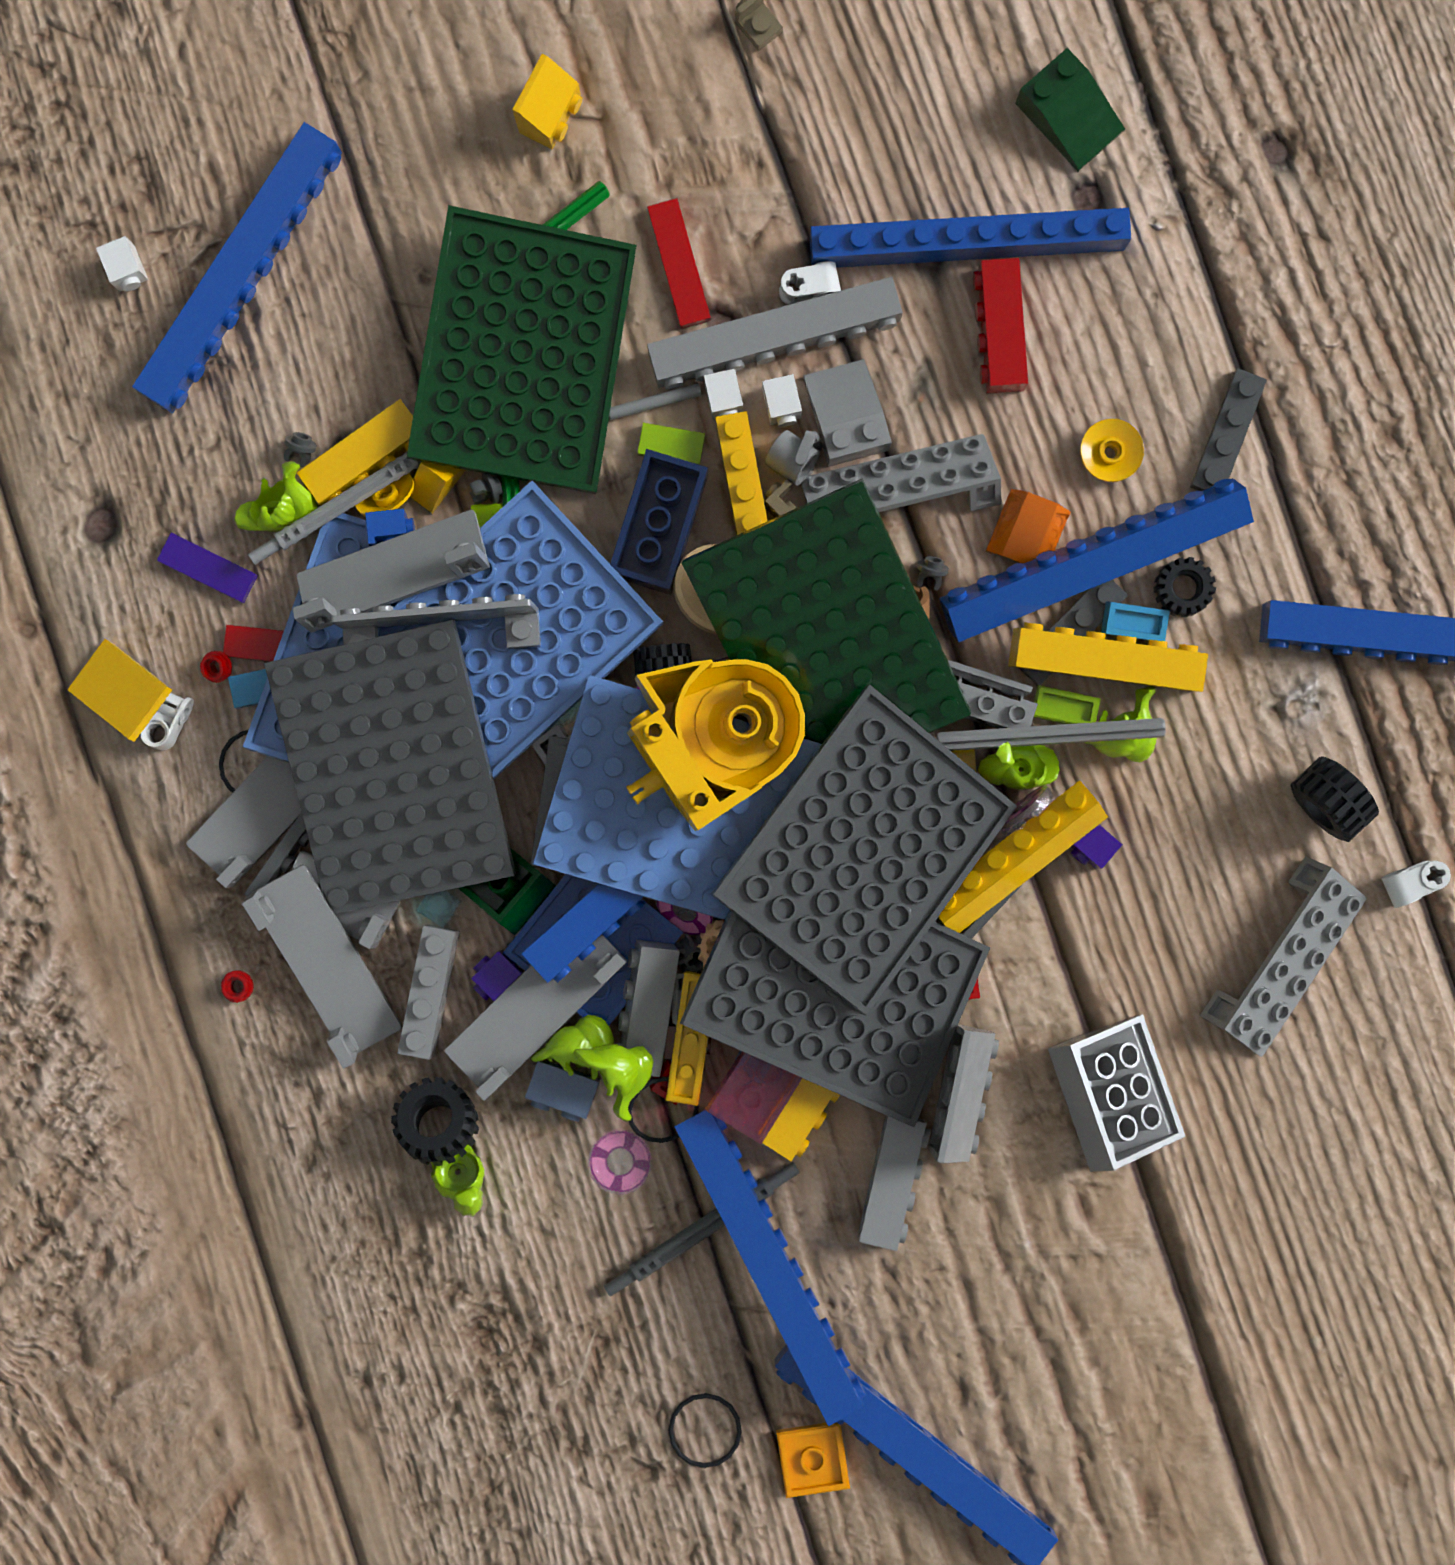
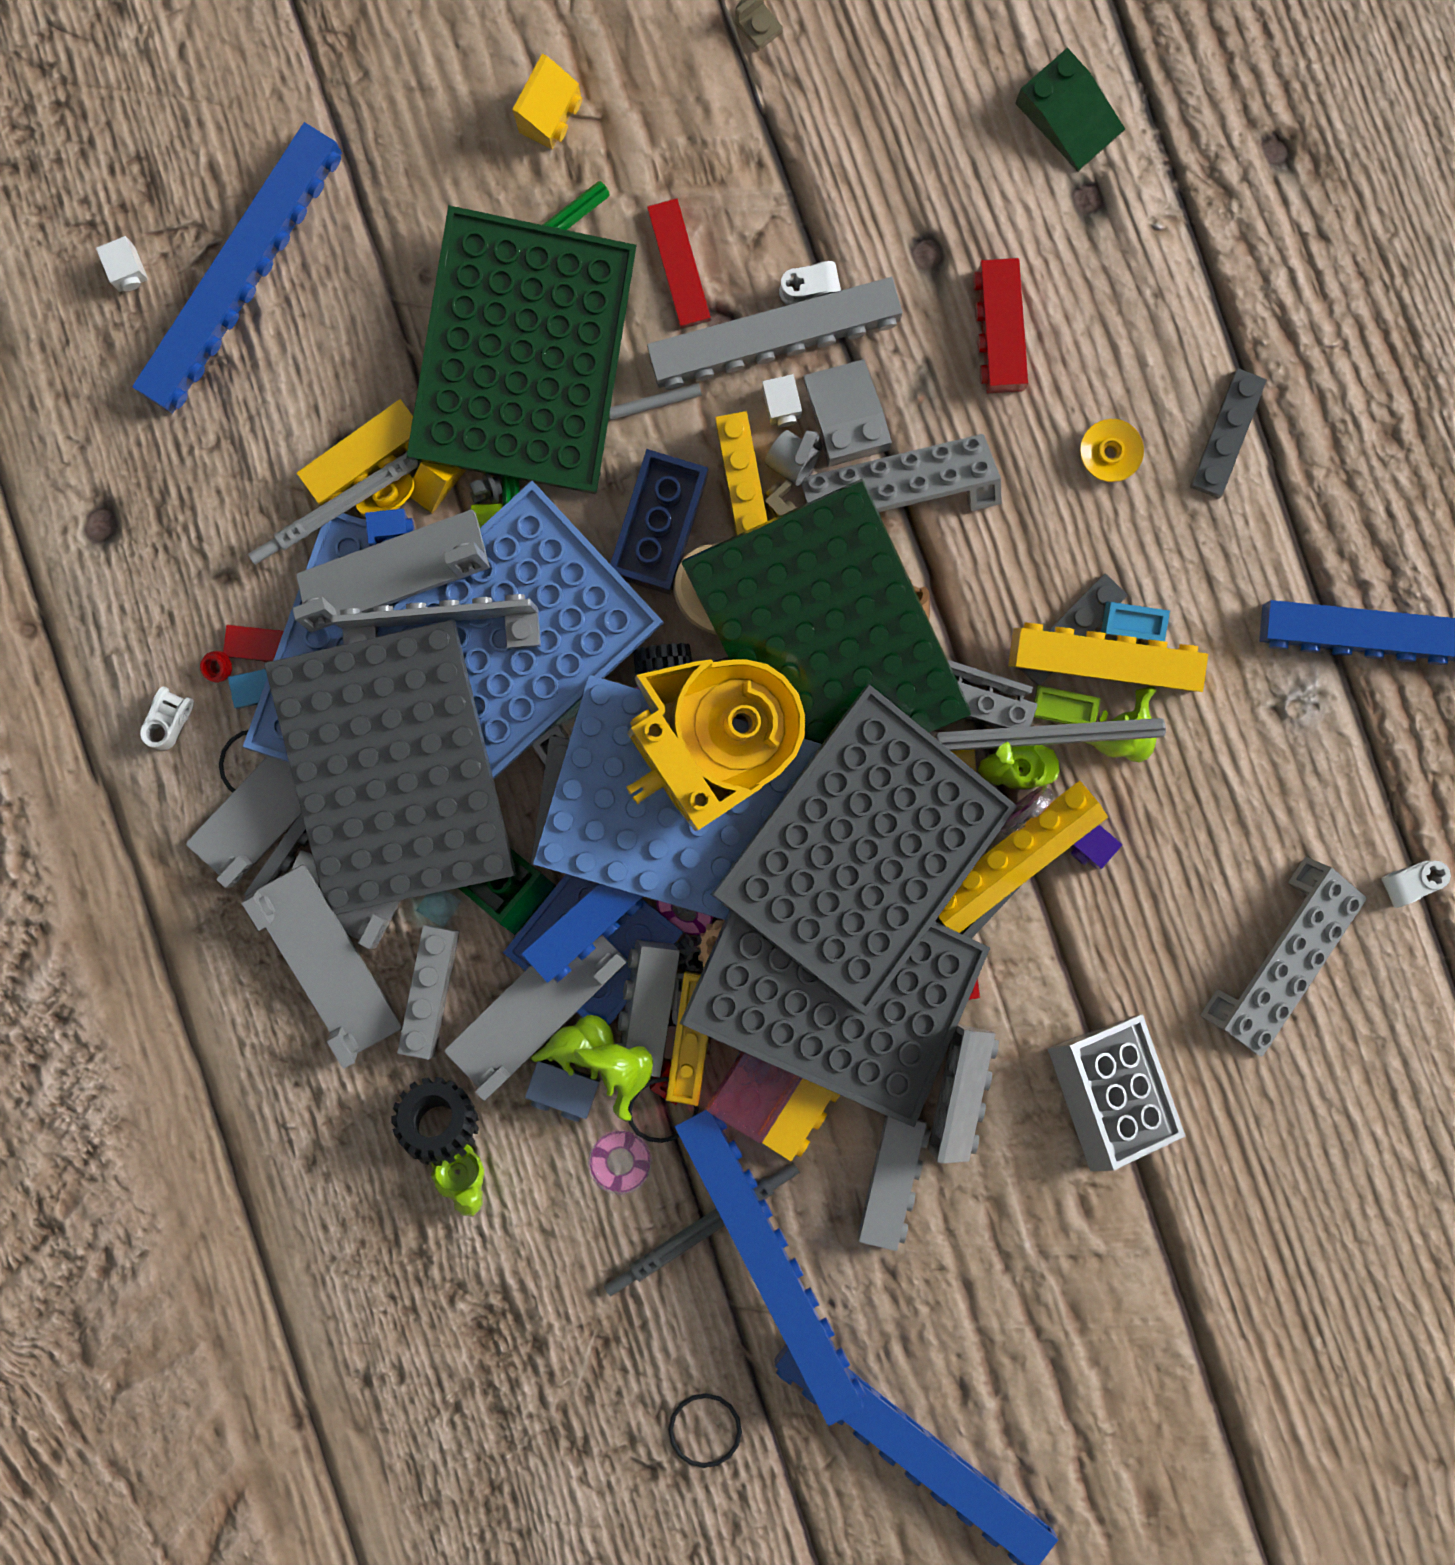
(119, 690): yellow tile -> none
(207, 567): dark purple tile -> none
(228, 990): red plate -> none
(277, 504): lime piece -> none
(301, 444): dark grey plate -> none
(495, 975): dark purple brick -> none
(672, 442): lime tile -> none
(723, 393): white brick -> none
(812, 1459): light orange tile -> none
(931, 567): dark grey plate -> none
(971, 238): blue brick -> none
(1027, 527): orange slope -> none
(1096, 559): blue brick -> none
(1203, 582): black tyre -> none
(1334, 799): black tyre -> none

